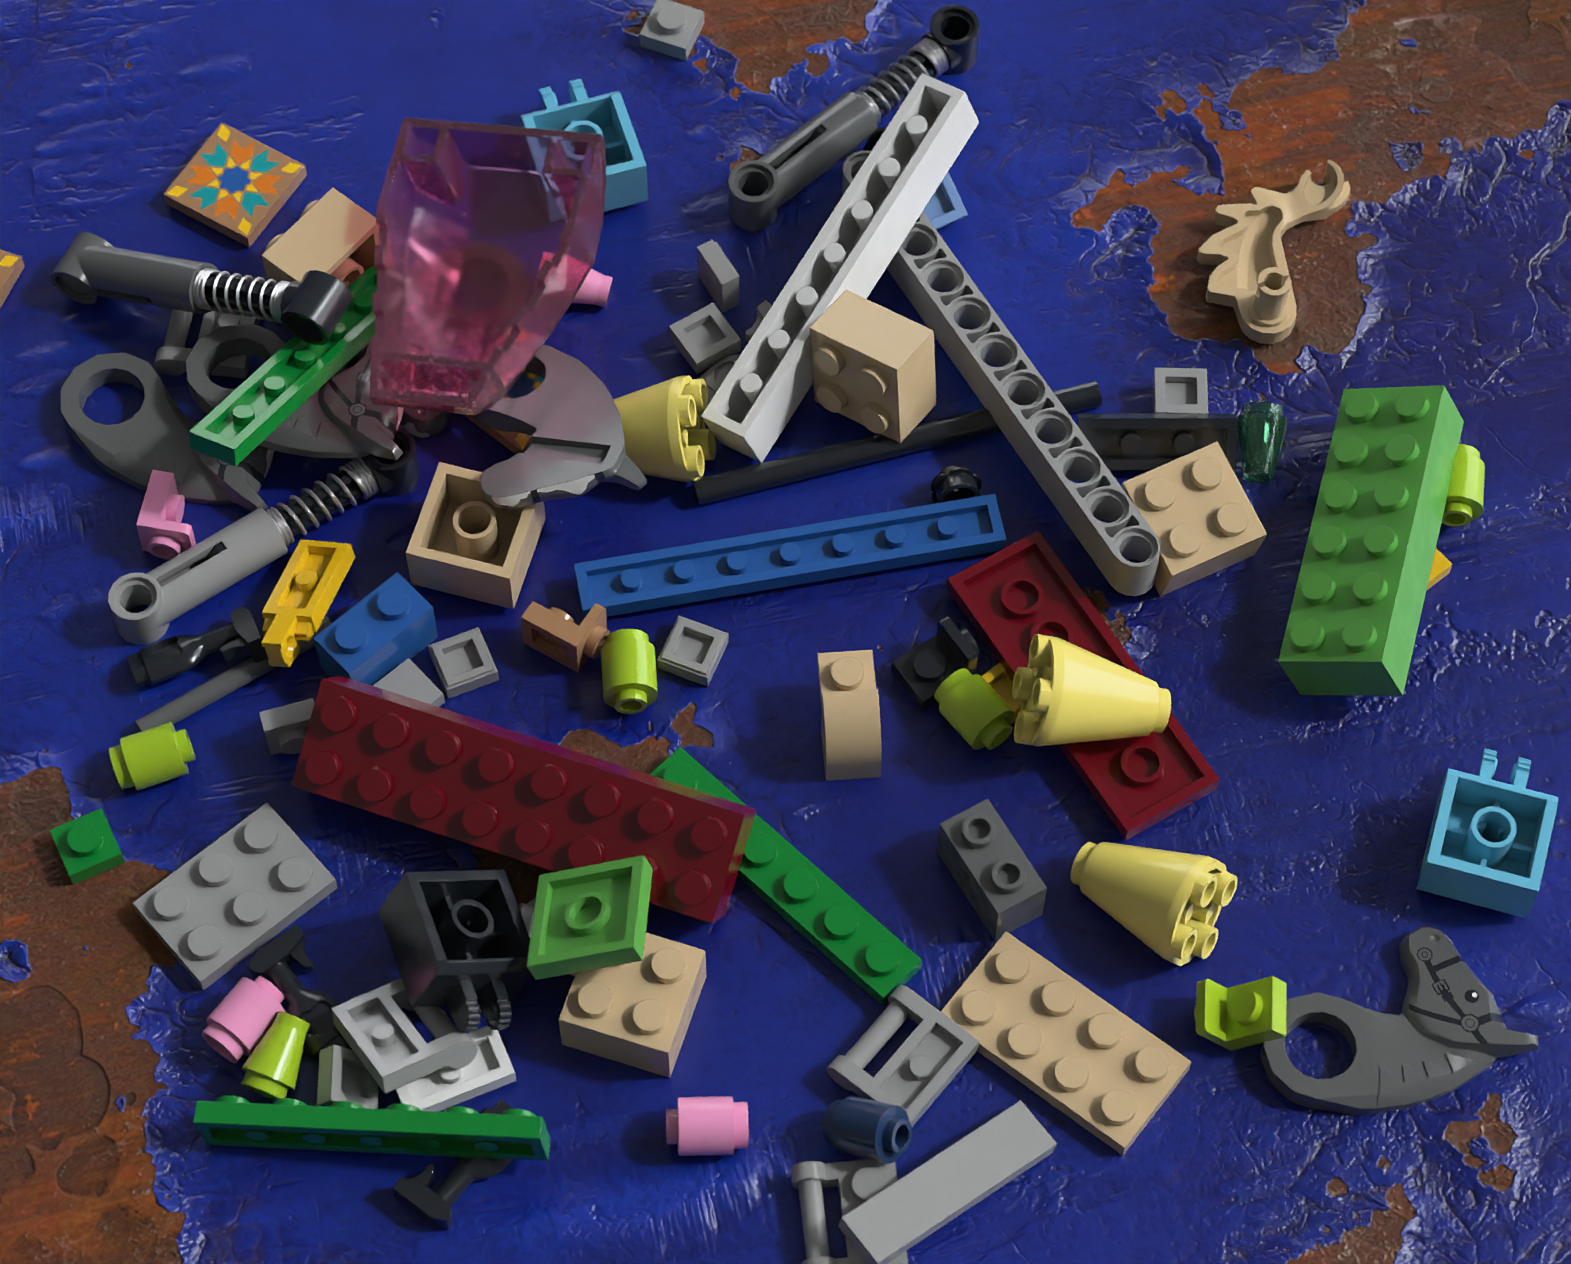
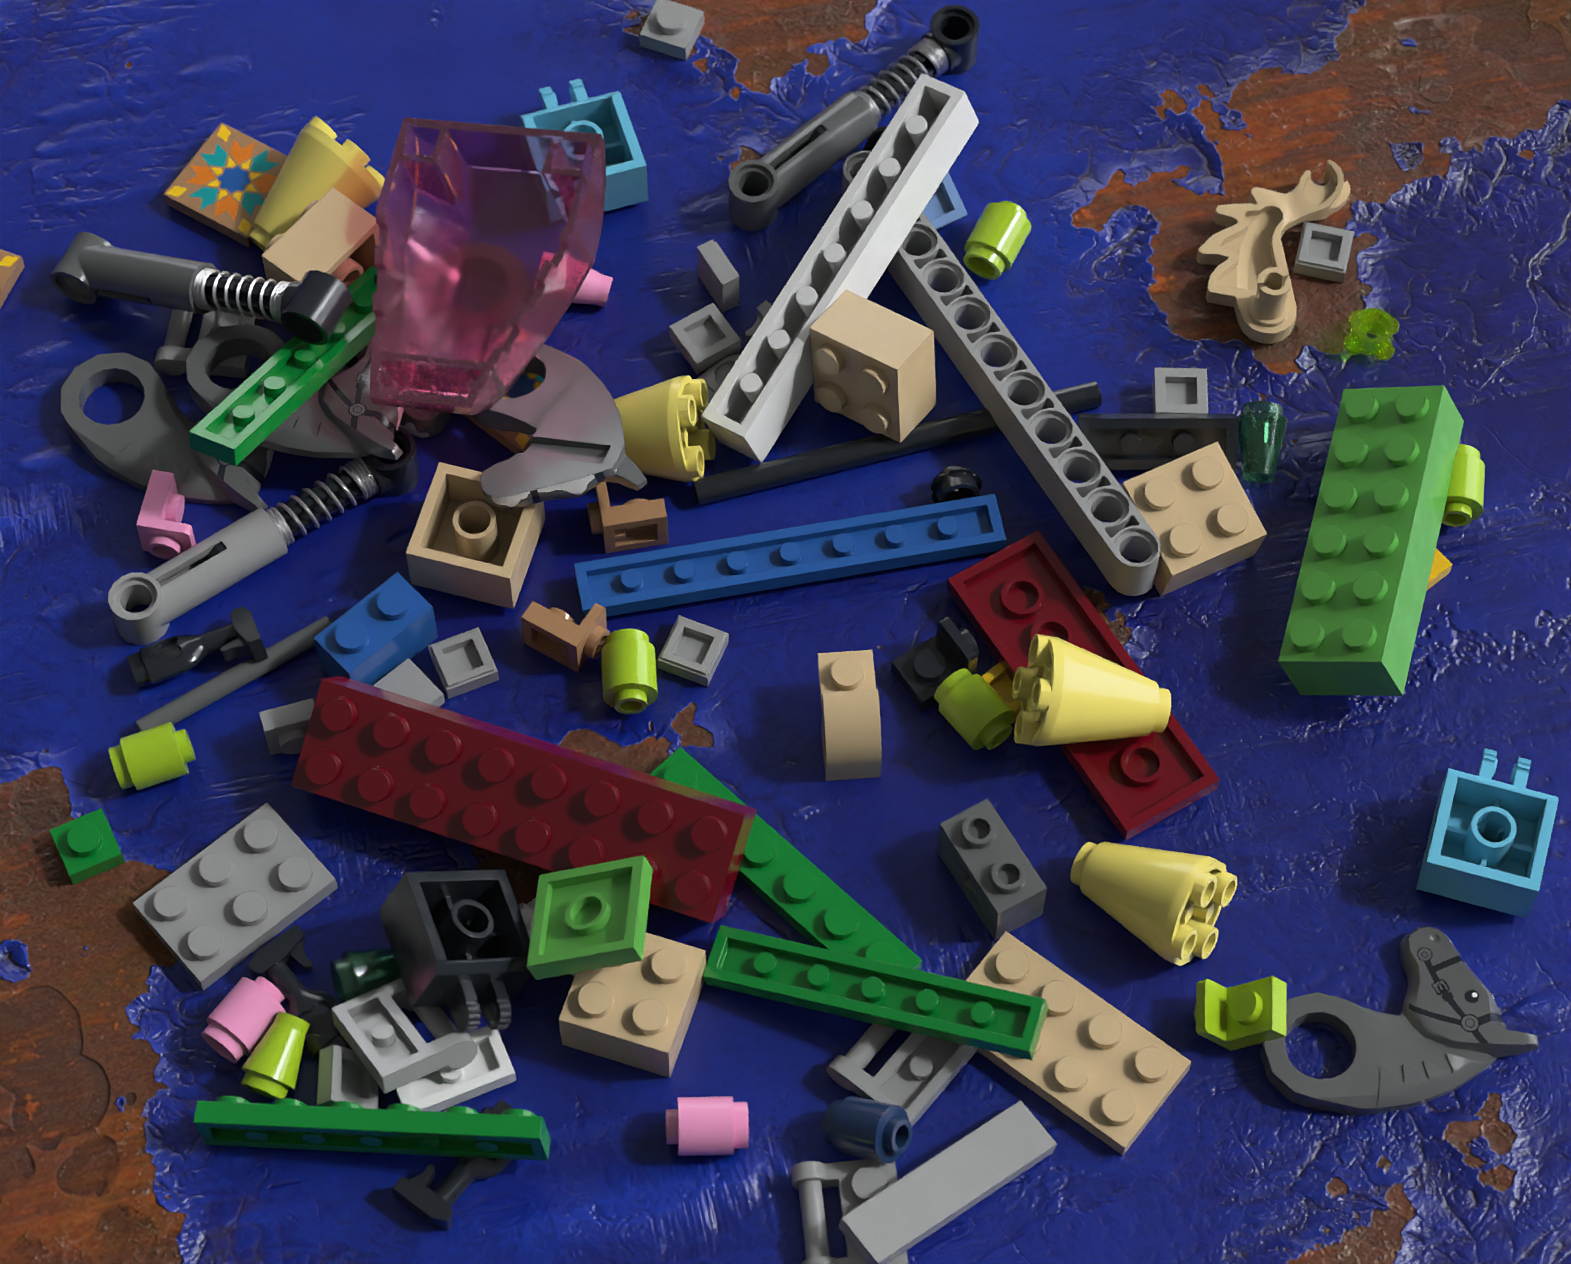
(303, 597): yellow hinge -> none
(308, 174): none -> light yellow cone
(362, 972): none -> cone
(630, 525): none -> medium nougat bracket
(876, 992): none -> green plate
(996, 239): none -> lime brick
(1323, 252): none -> light grey tile
(1374, 322): none -> clear neon green plate

